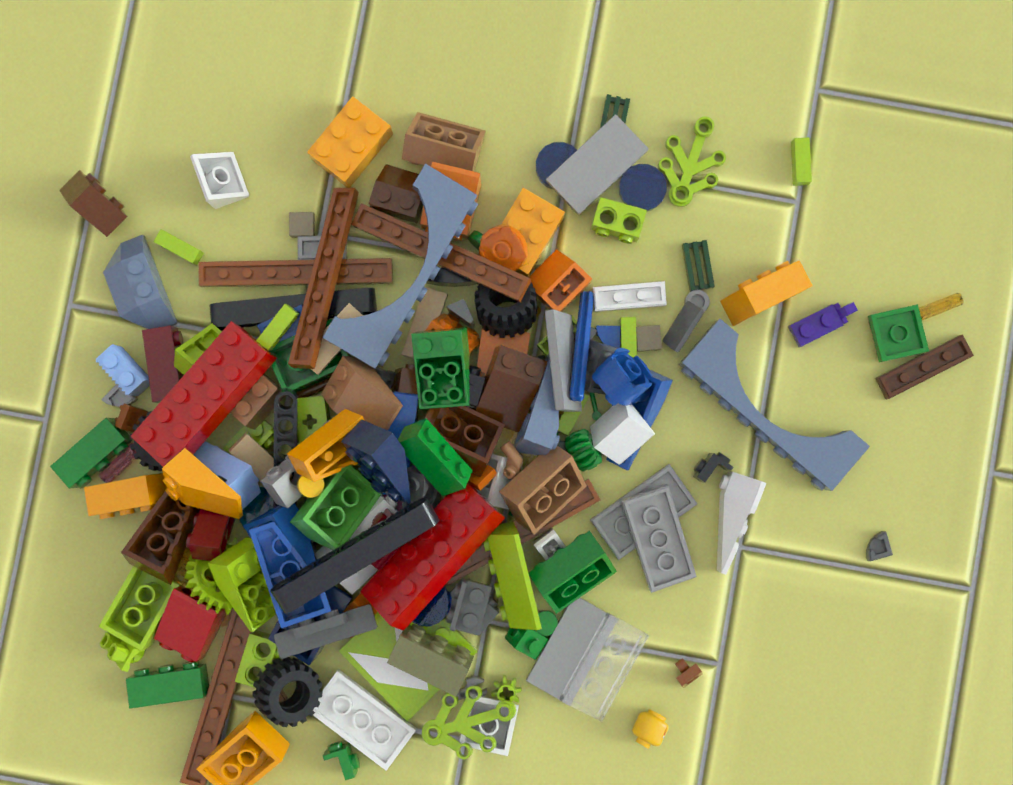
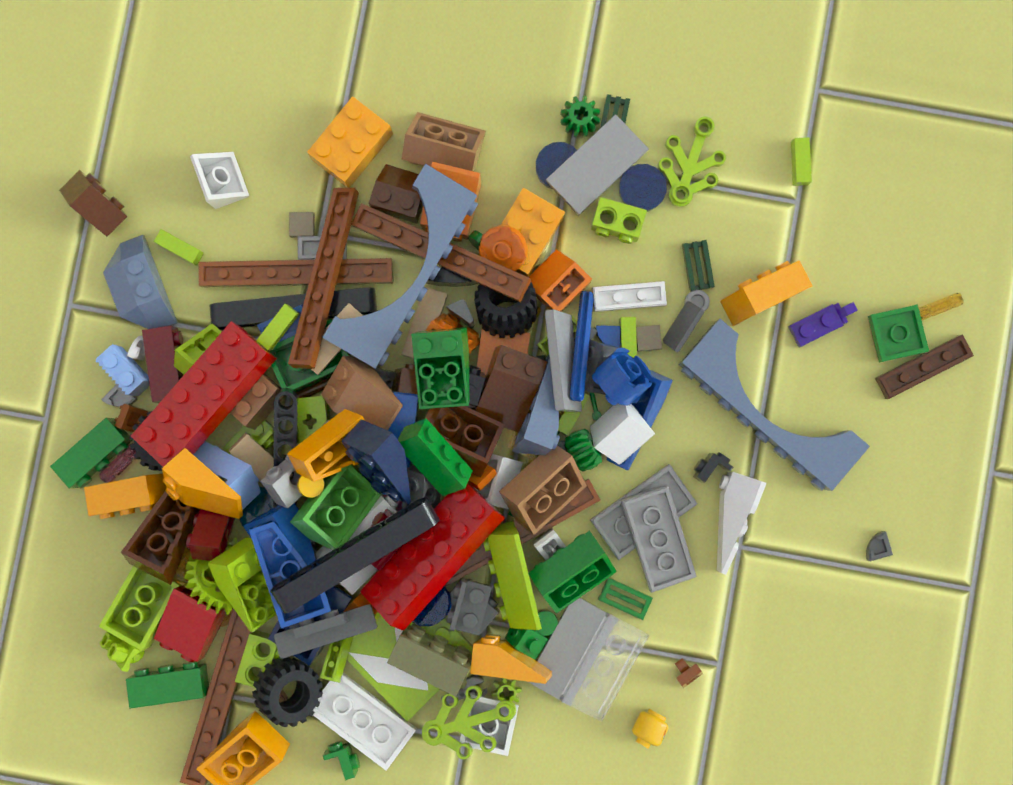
(137, 349): none -> white tile
(336, 660): none -> lime piece
(501, 660): none -> light orange slope
(514, 460): medium nougat arm -> none
(580, 107): none -> green gear
(606, 589): none -> green tile

